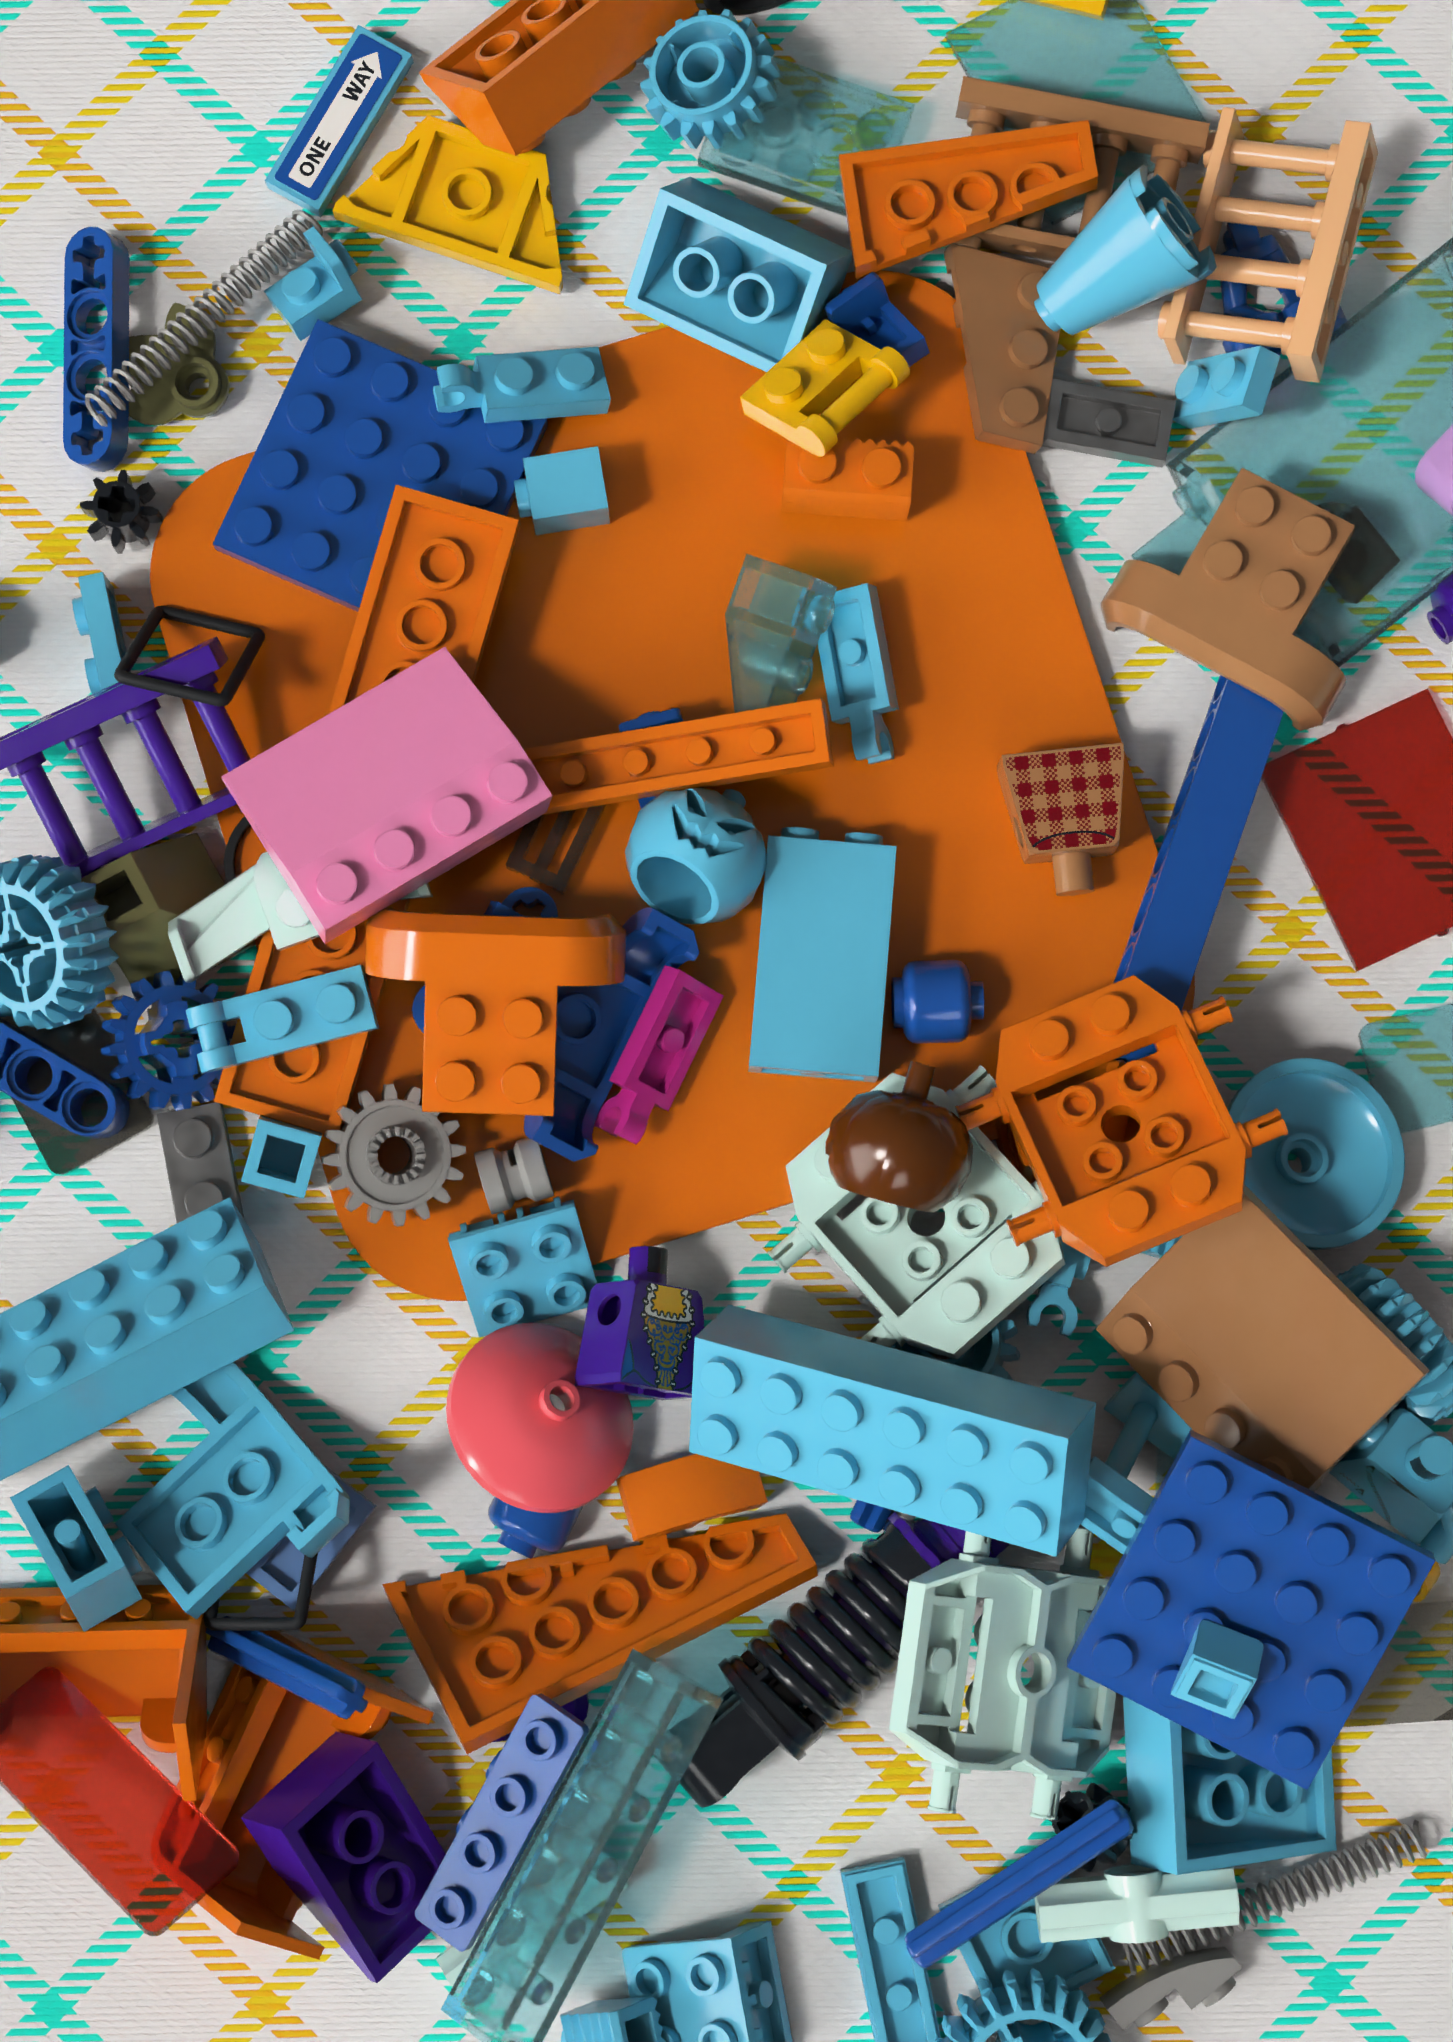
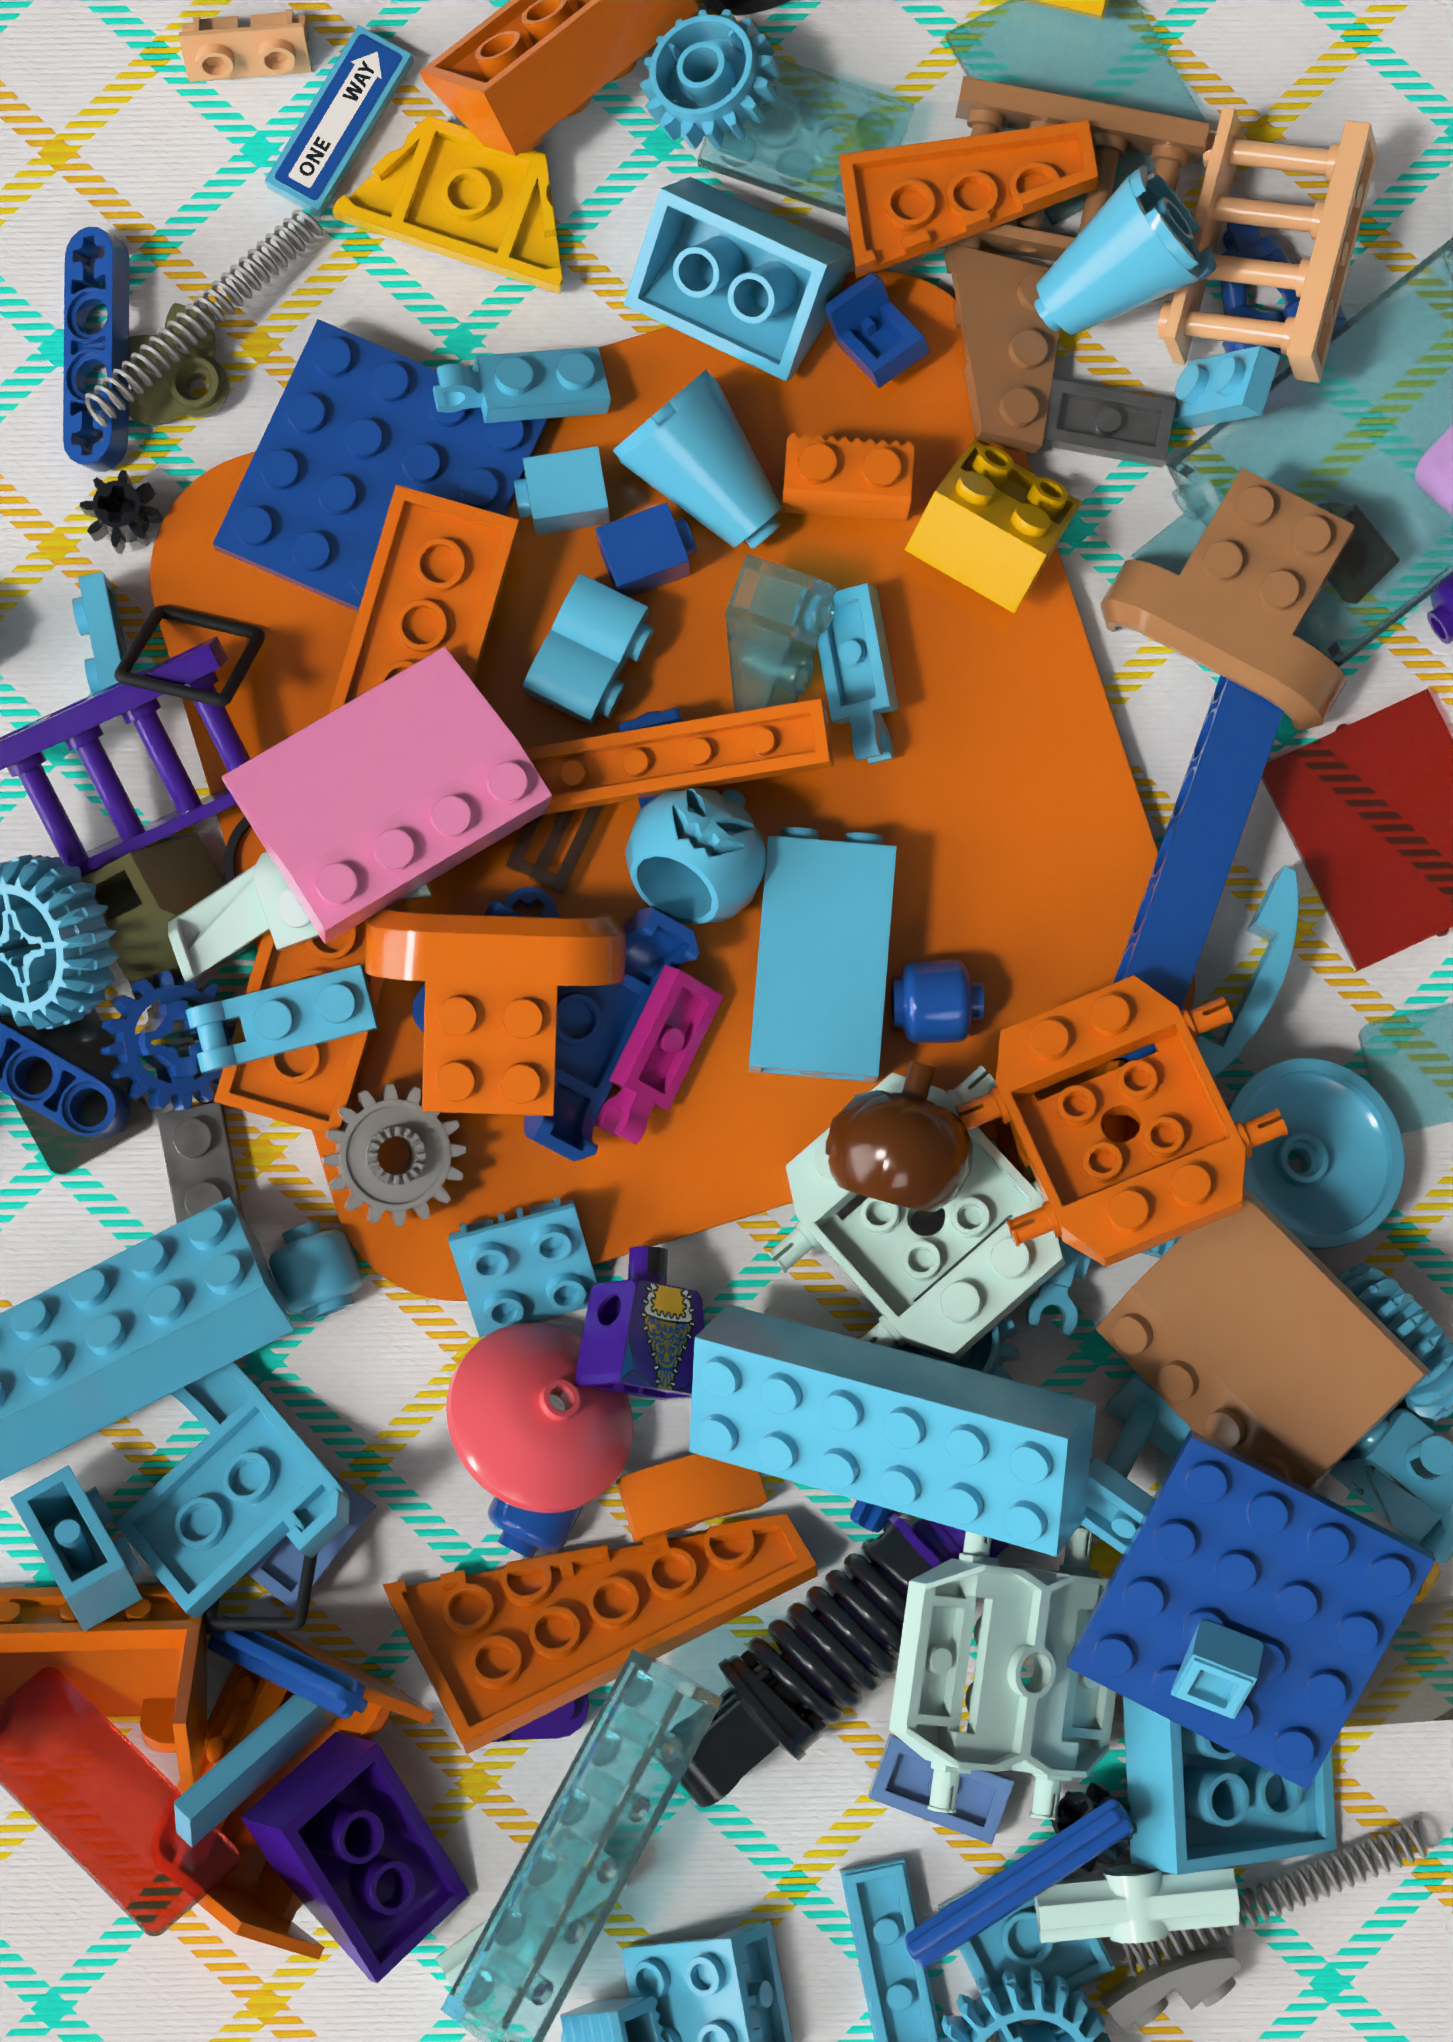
(225, 50): none -> light nougat hinge
(247, 1767): none -> medium azure tile
(281, 1157): medium azure brick -> none
(315, 1271): none -> medium azure head
(316, 288): medium azure bracket -> none
(501, 1821): bracket -> none
(513, 1175): light grey wheel -> none
(588, 650): none -> medium azure brick
(646, 550): none -> blue brick
(704, 464): none -> medium azure cone
(813, 377): yellow plate -> none
(906, 1782): none -> medium blue plate
(993, 525): none -> yellow slope
(1065, 808): medium nougat torso -> none
(1277, 923): none -> medium azure slope

